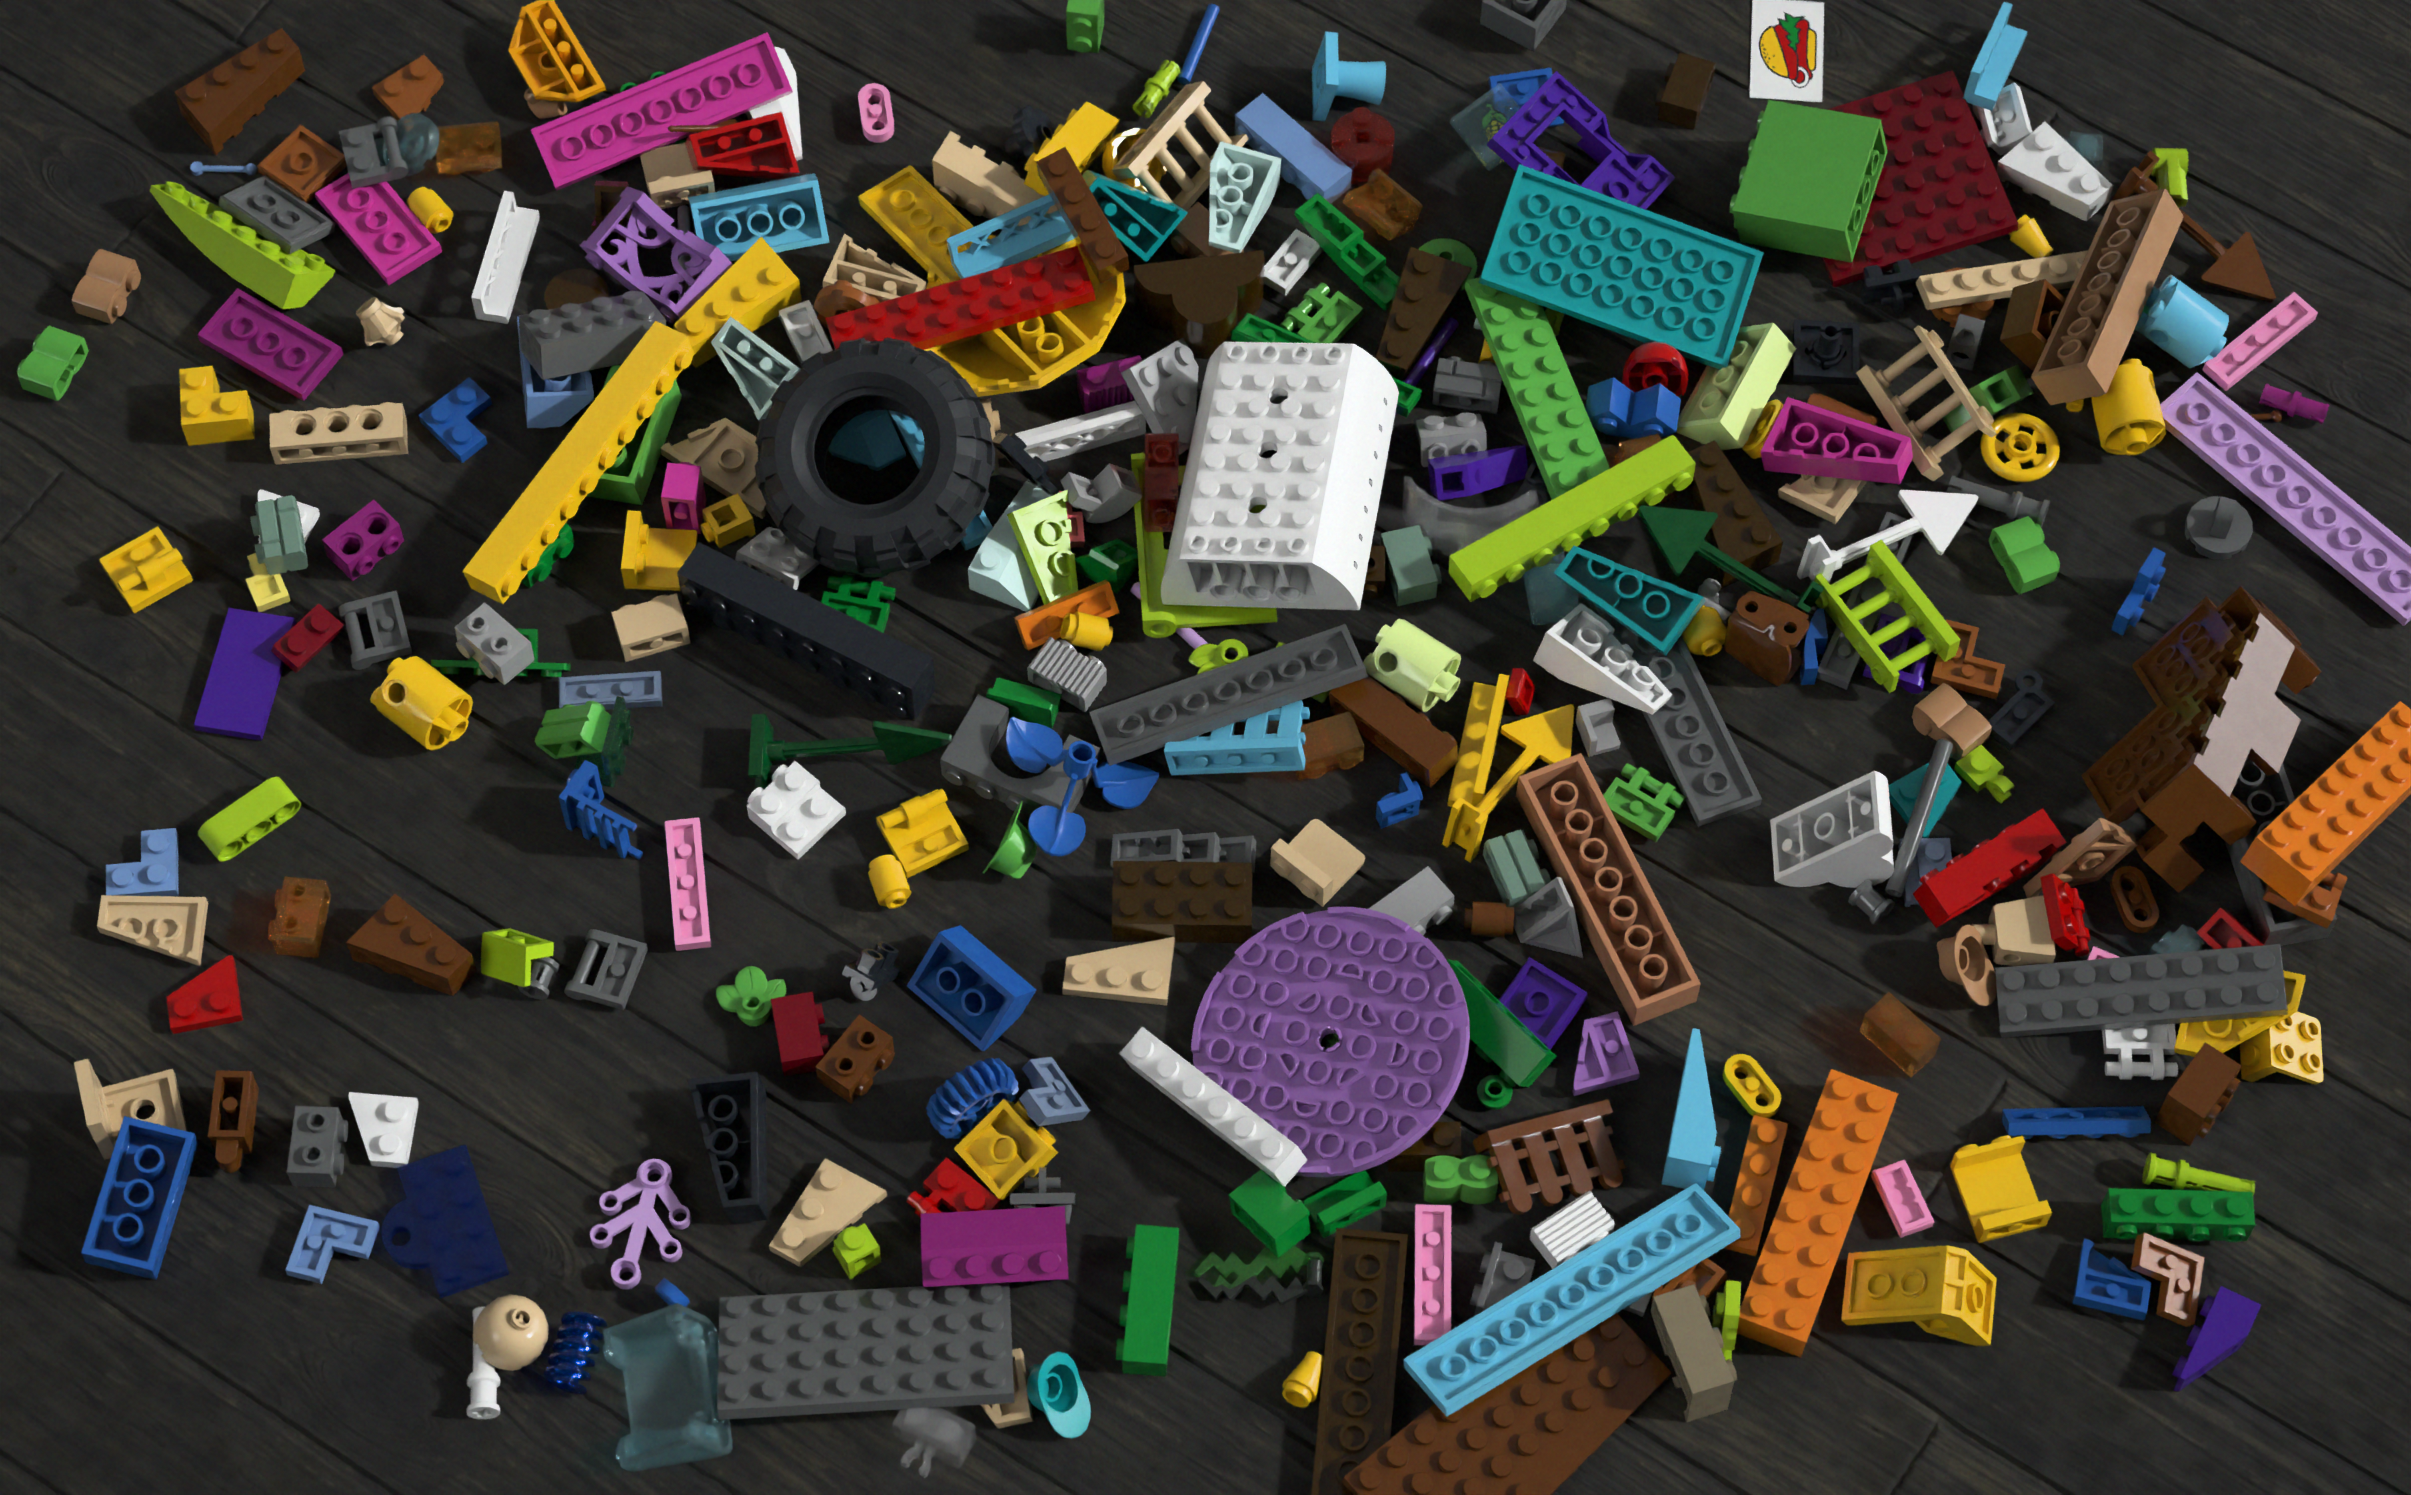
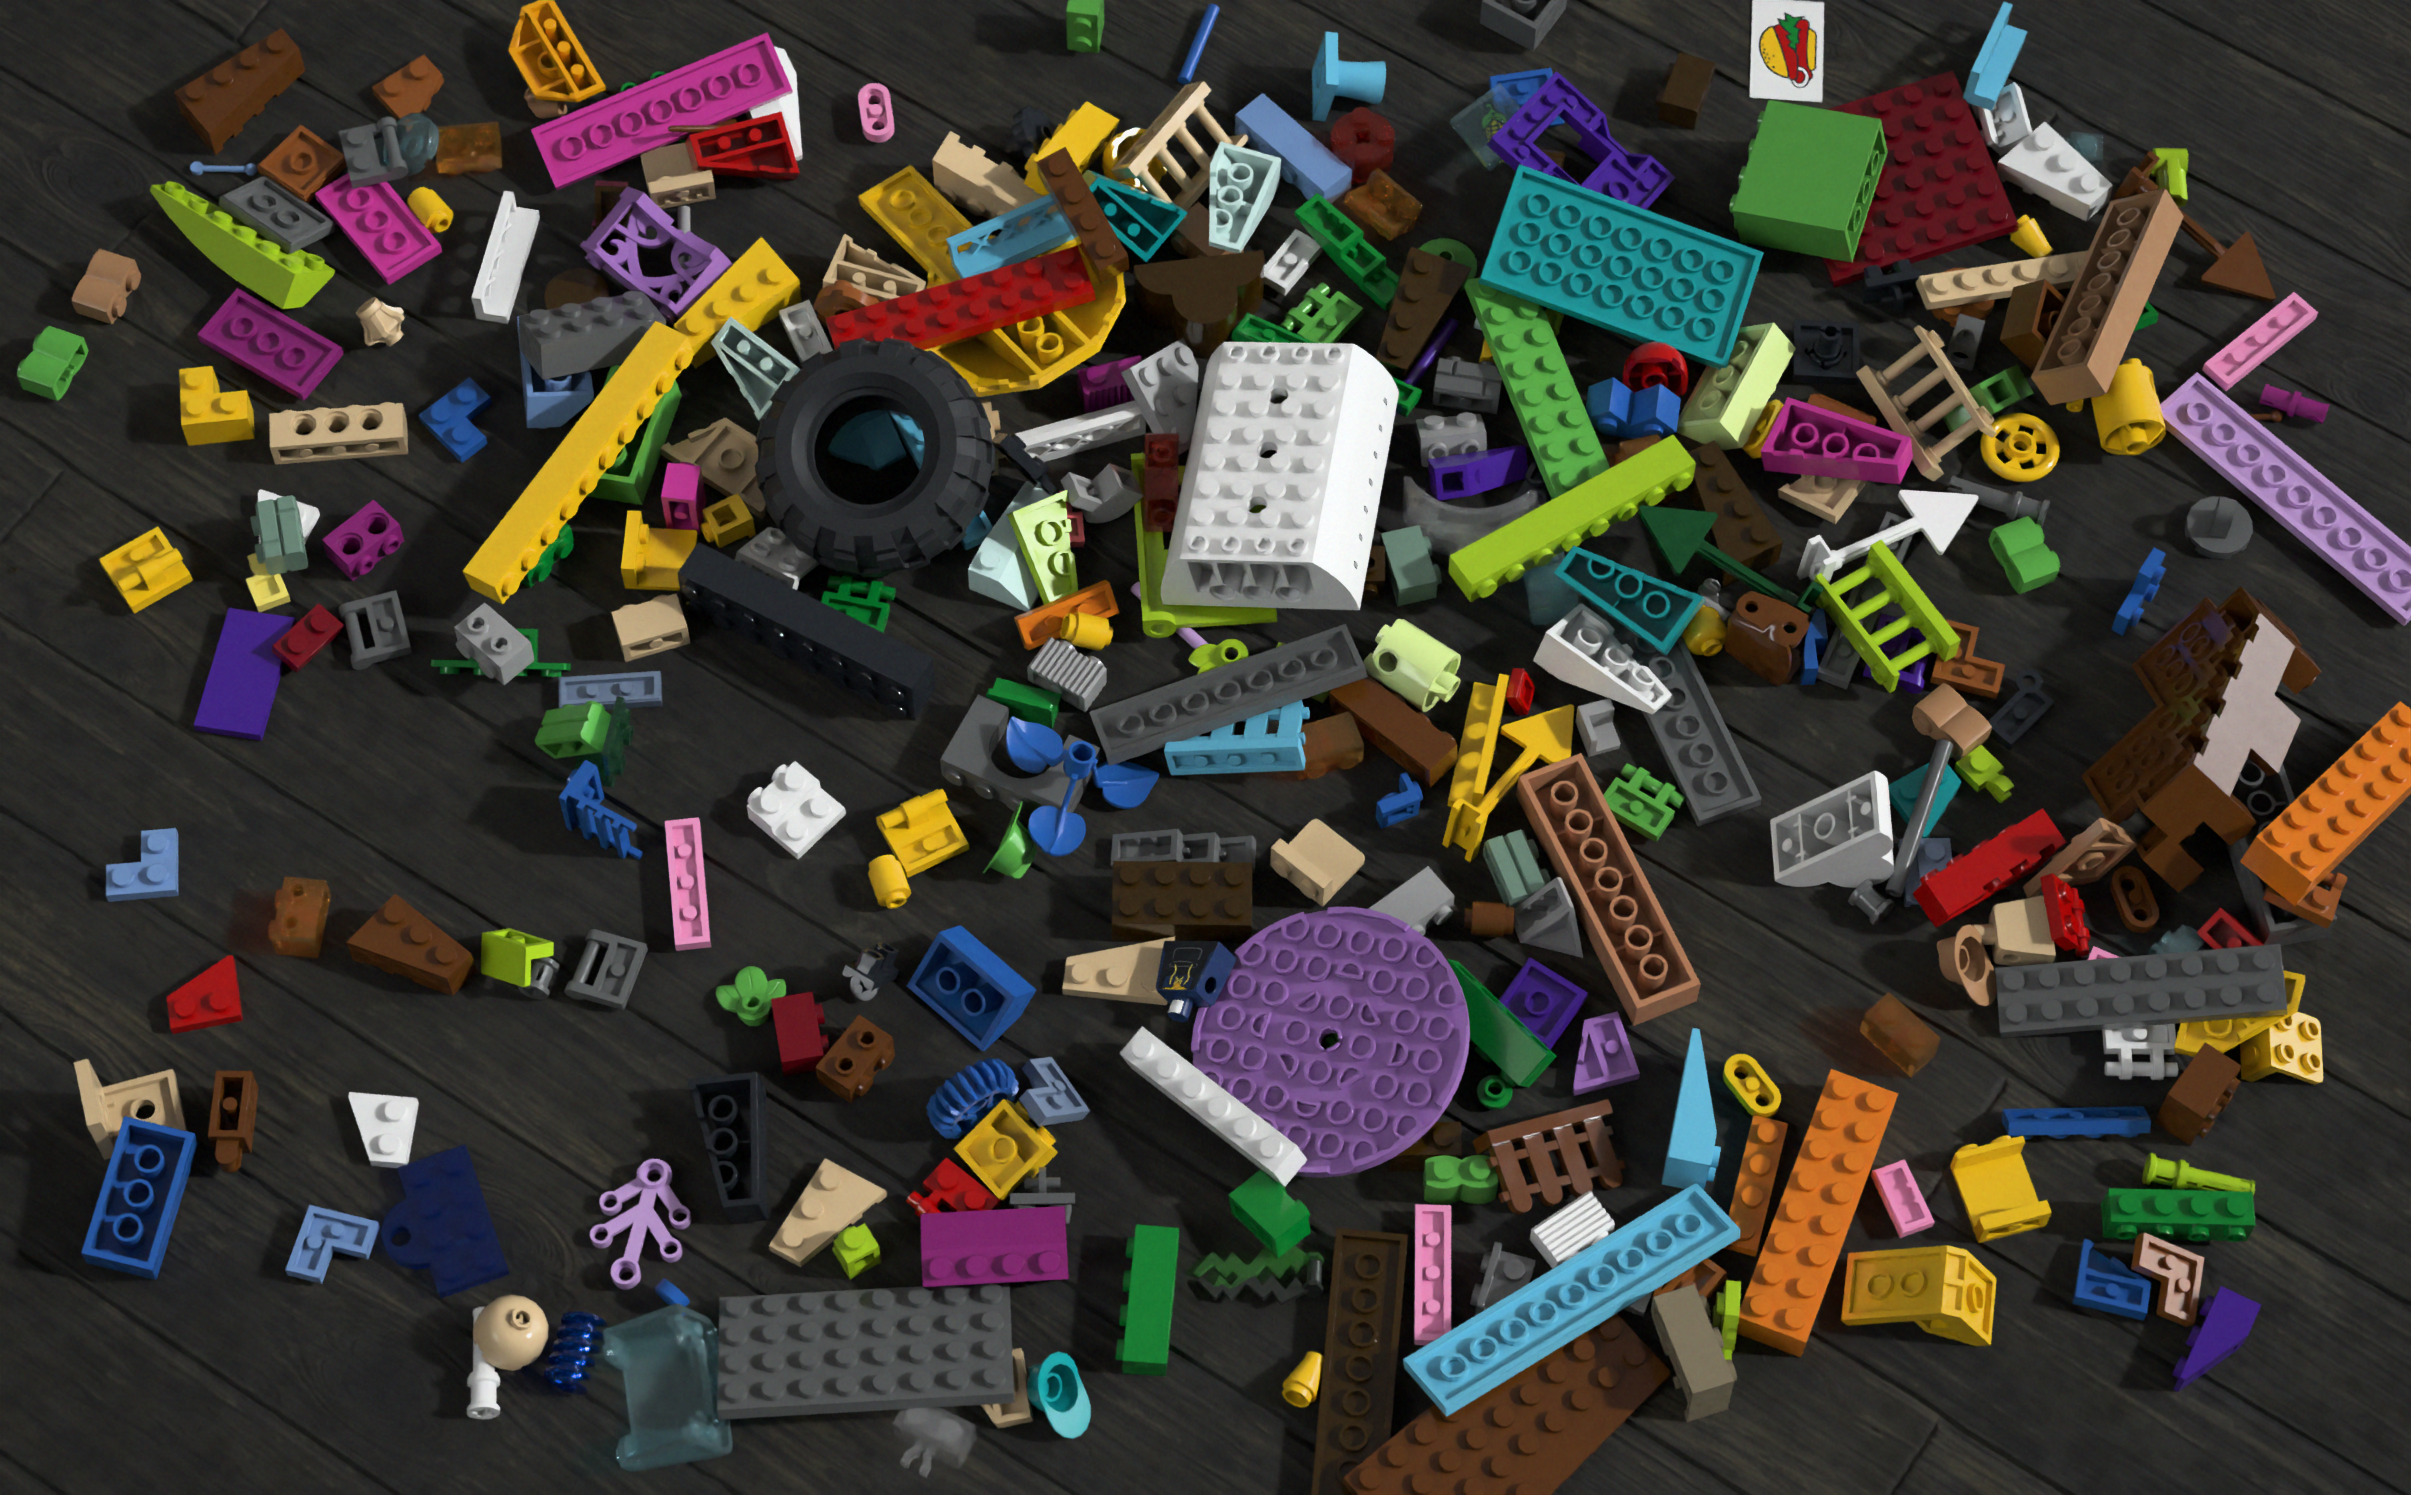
(157, 923): tan wing -> none
(249, 819): lime beam -> none
(316, 1146): dark grey brick -> none
(423, 702): yellow cylinder -> none
(780, 211): medium azure slope -> none
(896, 741): dark green piece -> none
(1110, 562): green slope -> none
(1156, 88): lime pin -> none
(1192, 975): none -> torso
(1345, 1202): green panel -> none
(2183, 323): medium azure cylinder -> none

